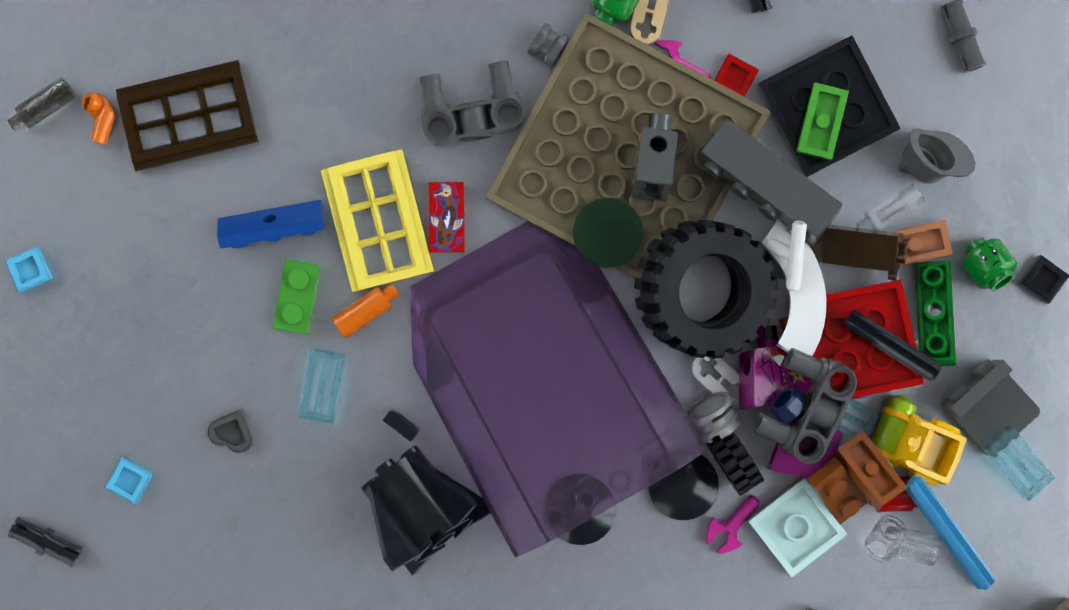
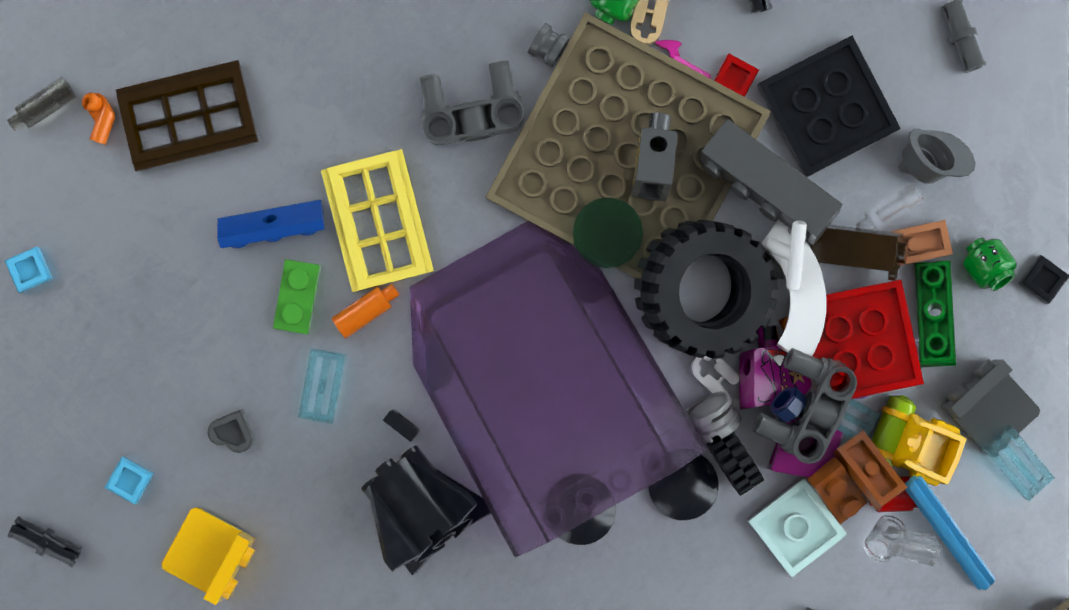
(209, 554): none -> yellow bracket
(446, 217): tile -> none
(732, 525): dark pink bar -> none
(822, 121): bright green plate -> none
(892, 345): black axle -> none

